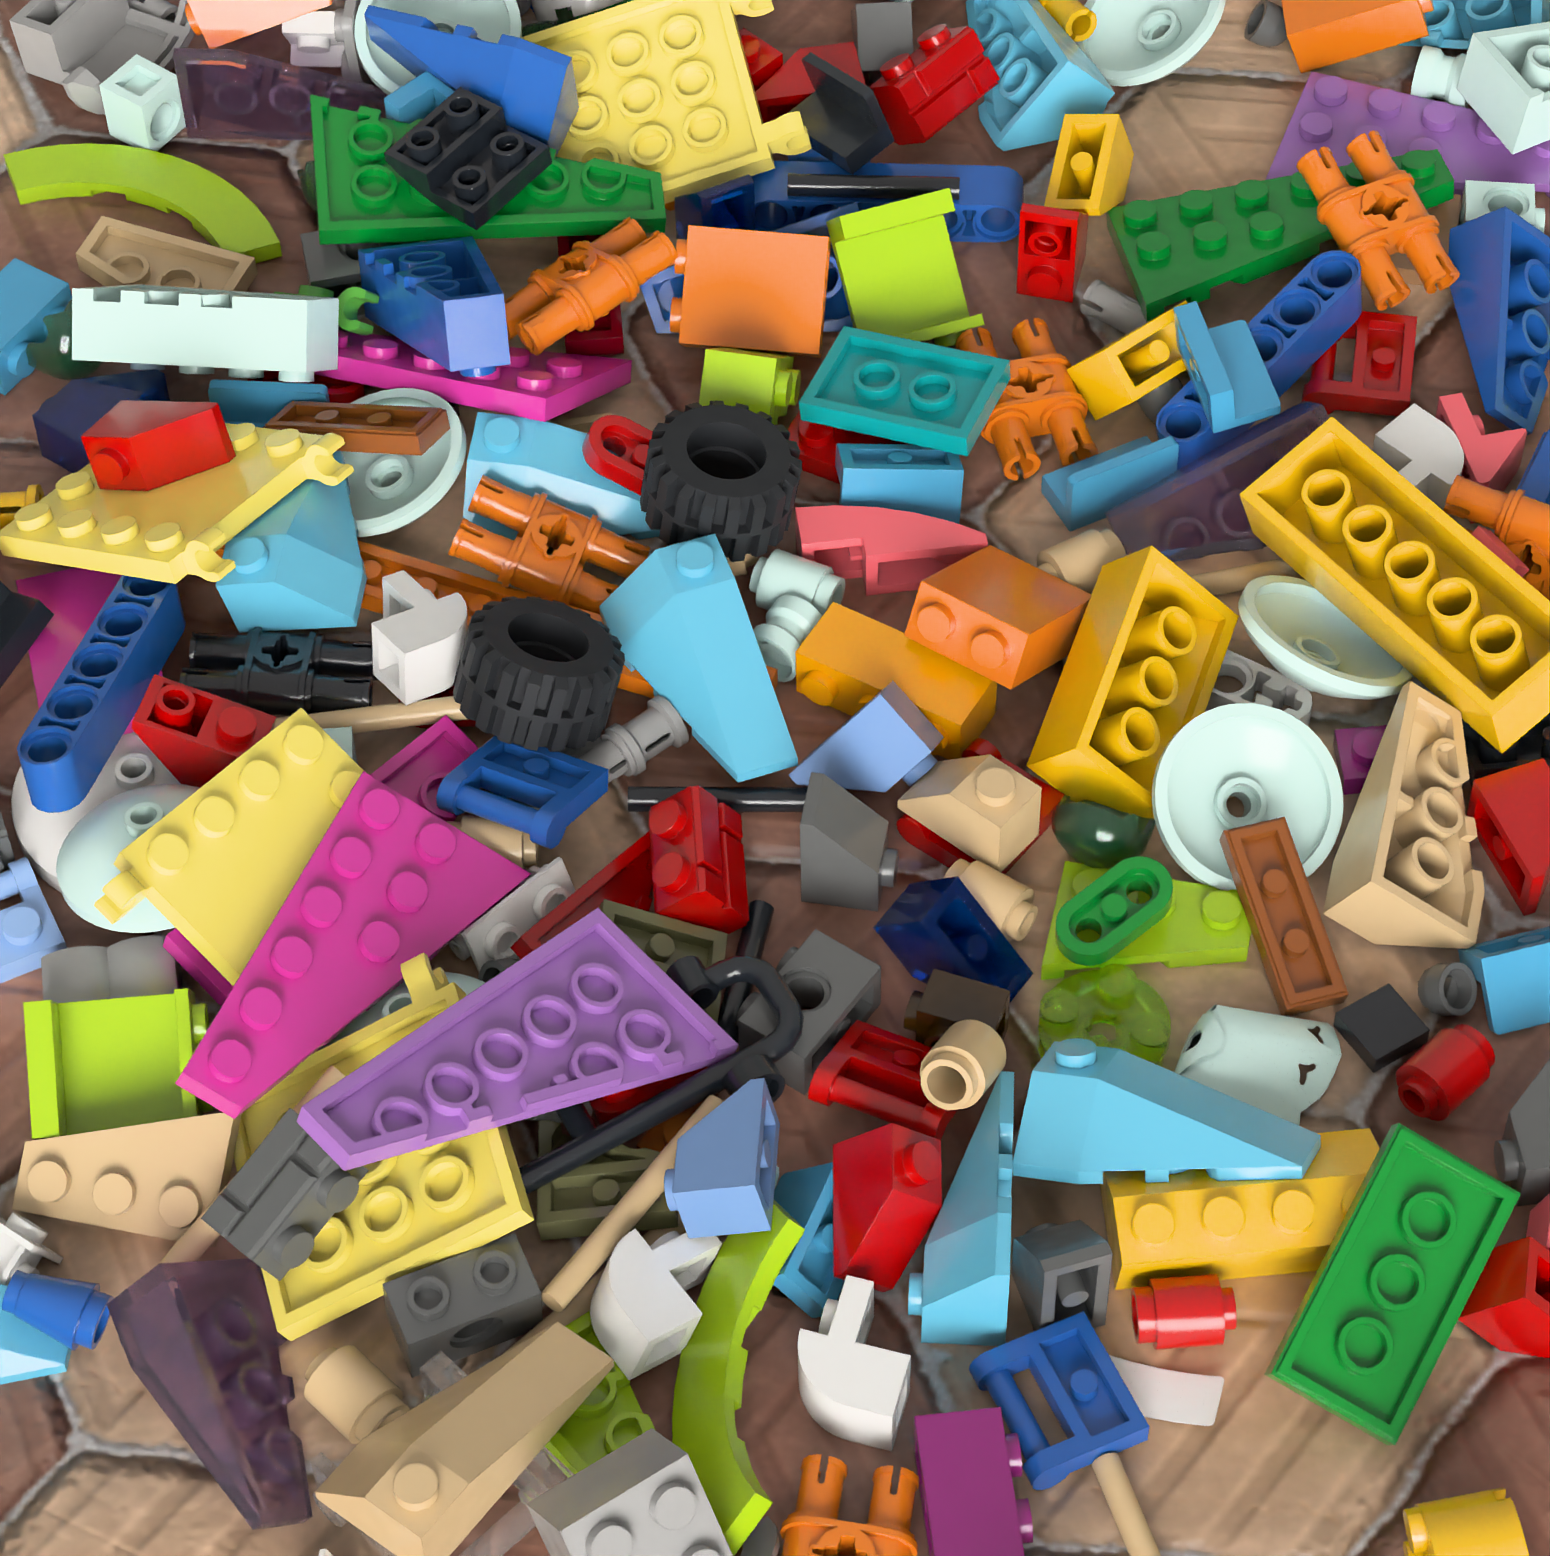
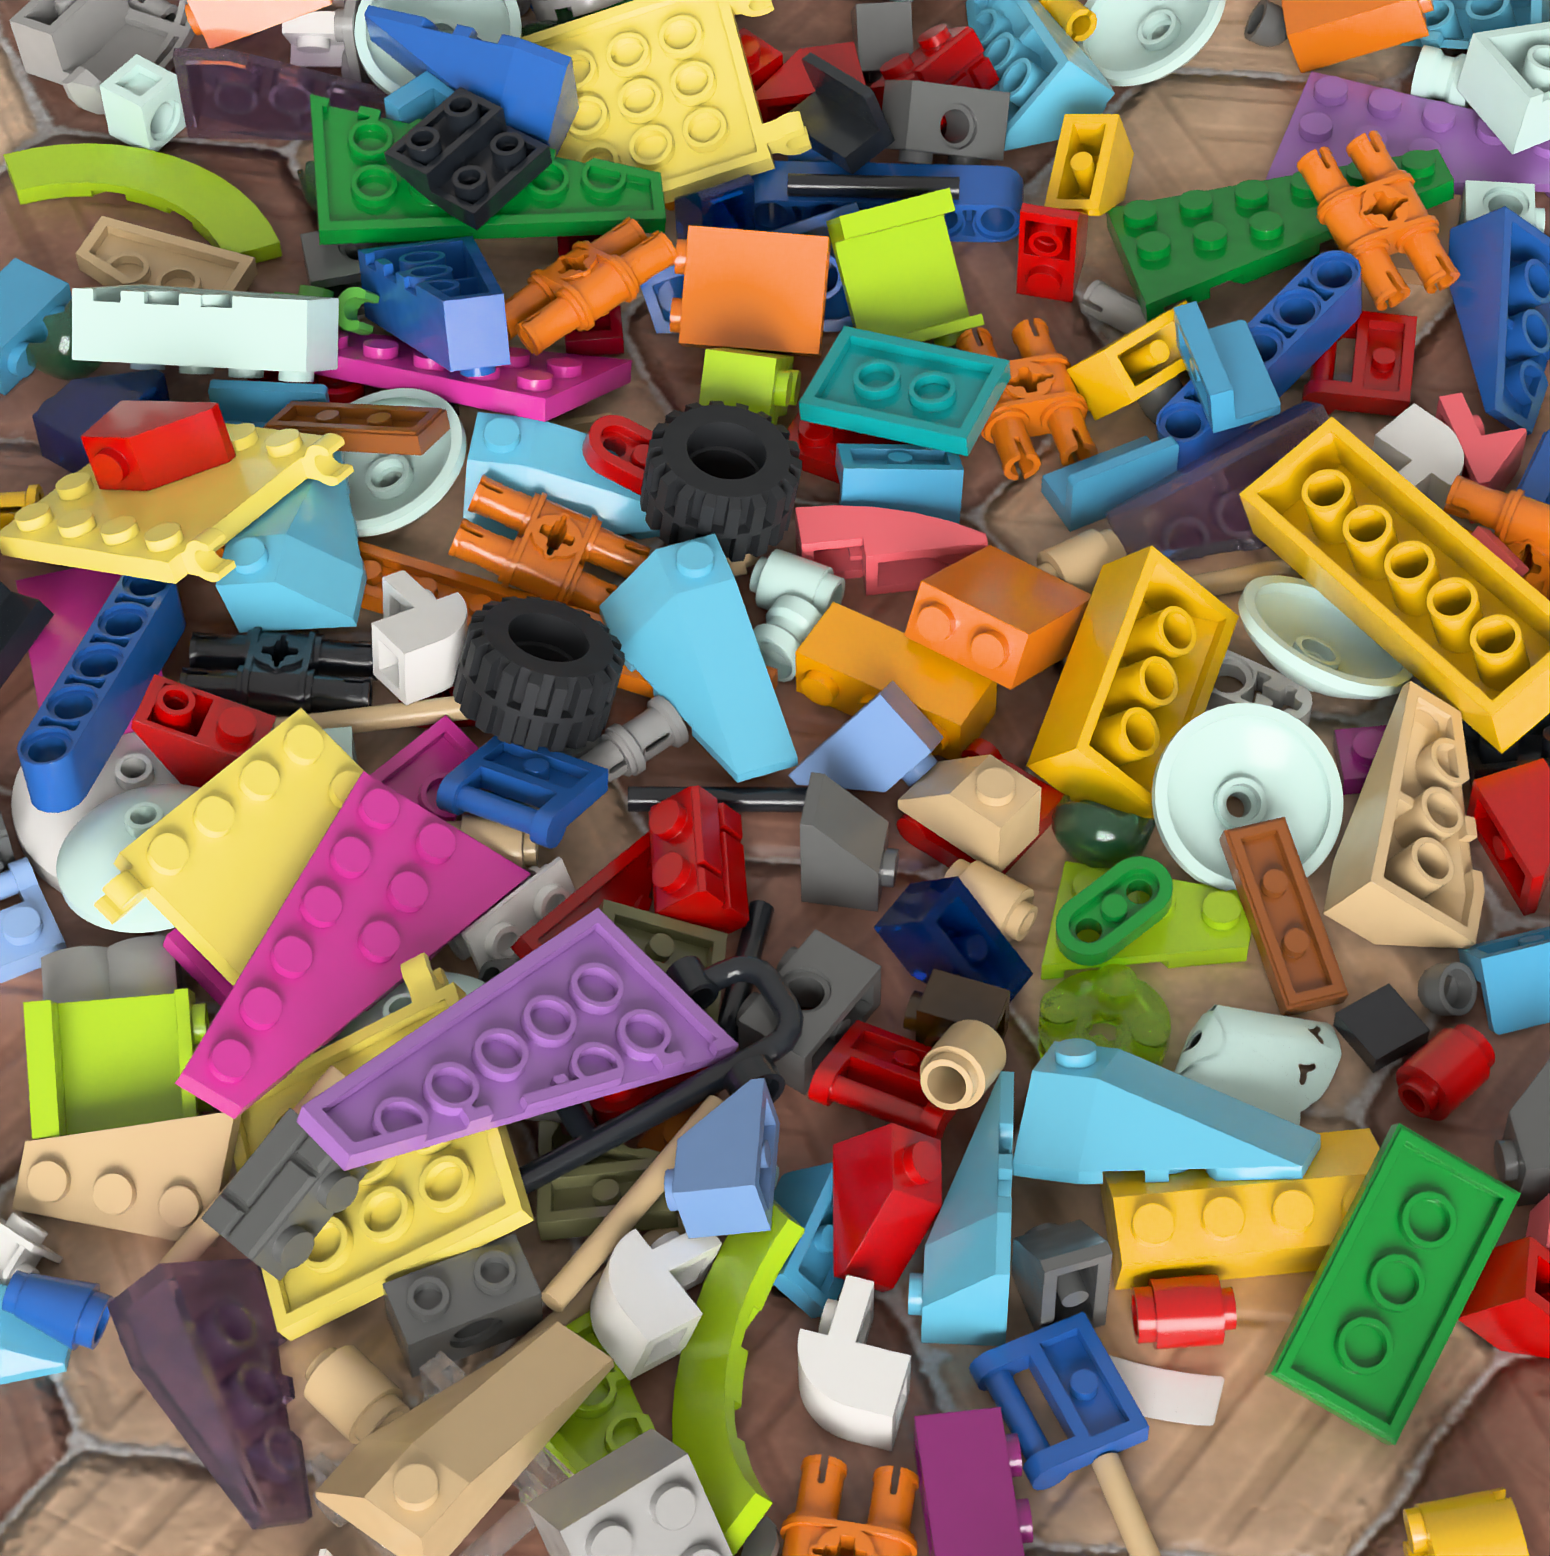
(973, 119): none -> dark grey brick

